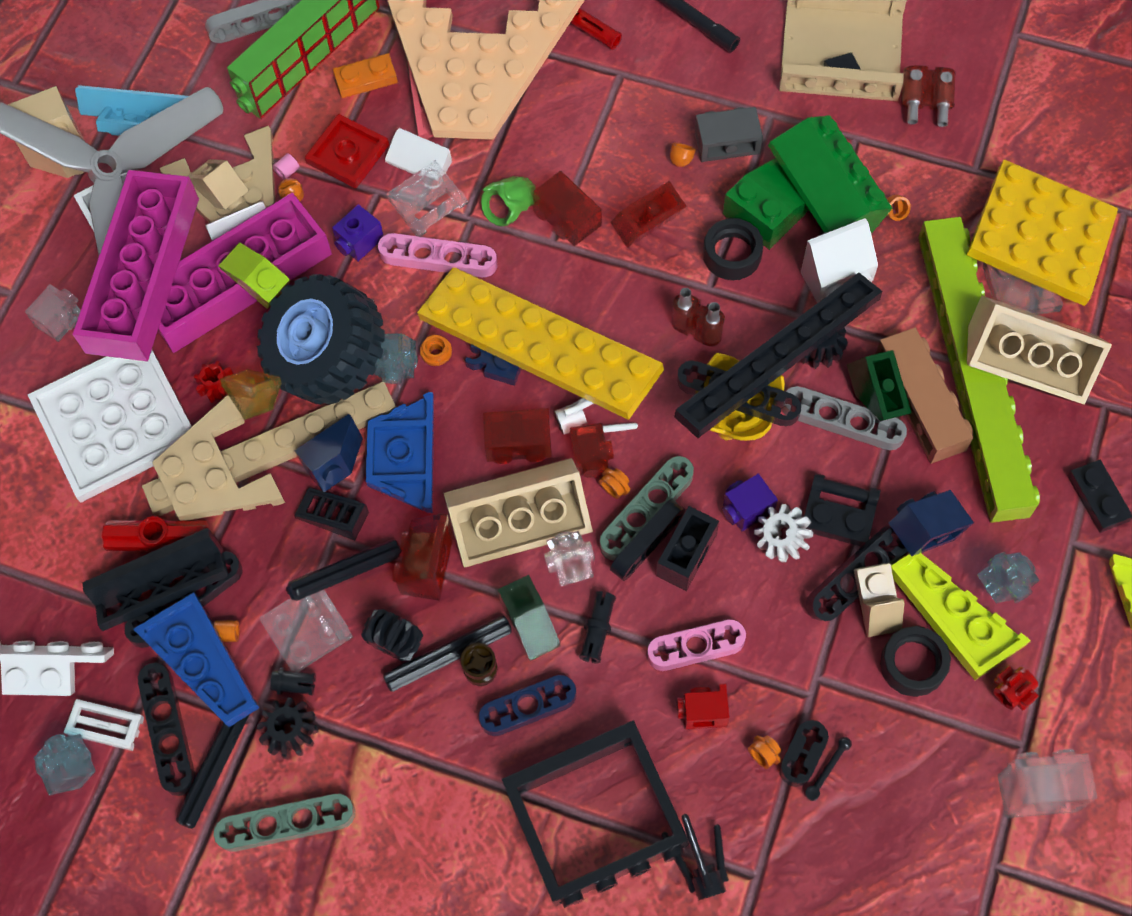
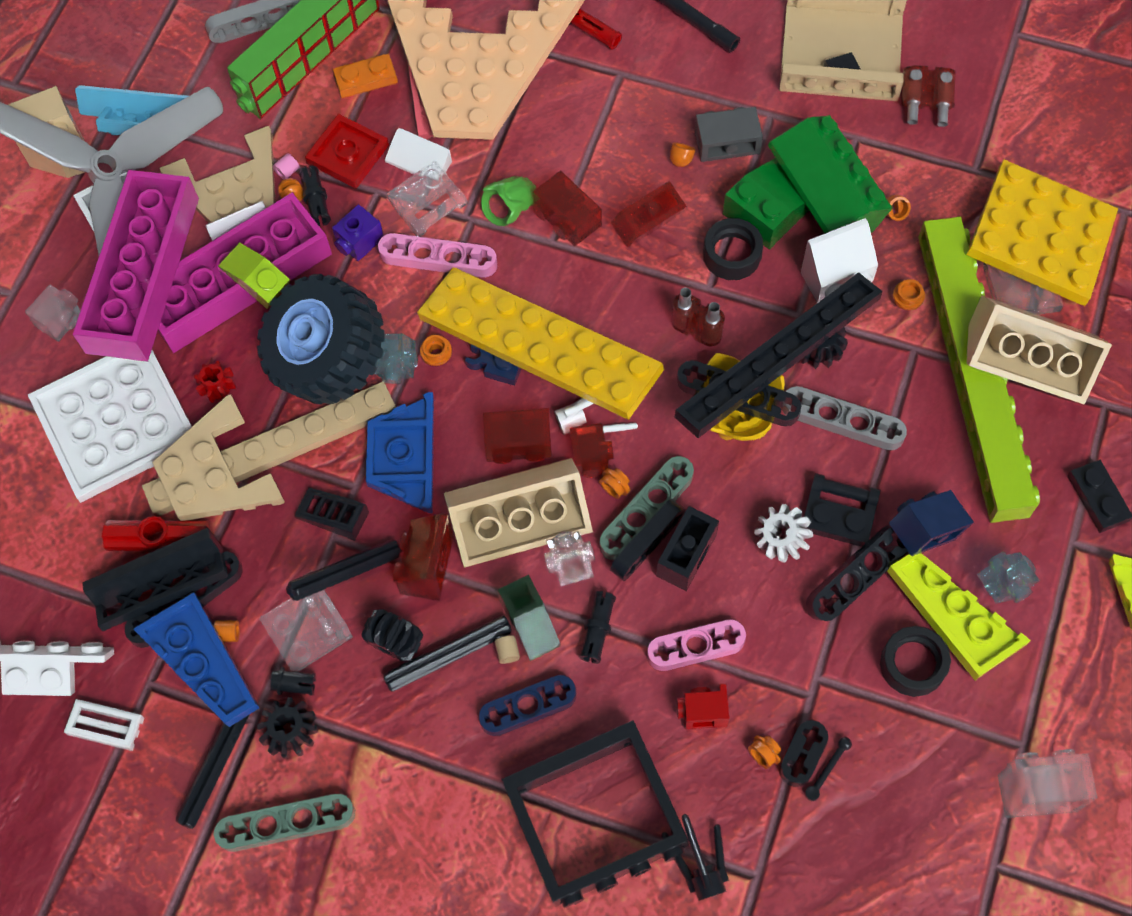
(64, 763): clear light blue brick -> none
(162, 729): black beam -> none
(219, 184): tan slope -> none
(252, 391): clear yellow slope -> none
(314, 195): none -> black pin
(331, 453): dark blue slope -> none
(477, 657): dark brown wheel -> none
(507, 649): none -> tan piece
(747, 502): dark purple brick -> none
(878, 600): tan slope -> none
(880, 385): dark green slope -> none
(909, 294): none -> orange plate
(933, 407): nougat brick -> none
(1015, 688): red gear -> none

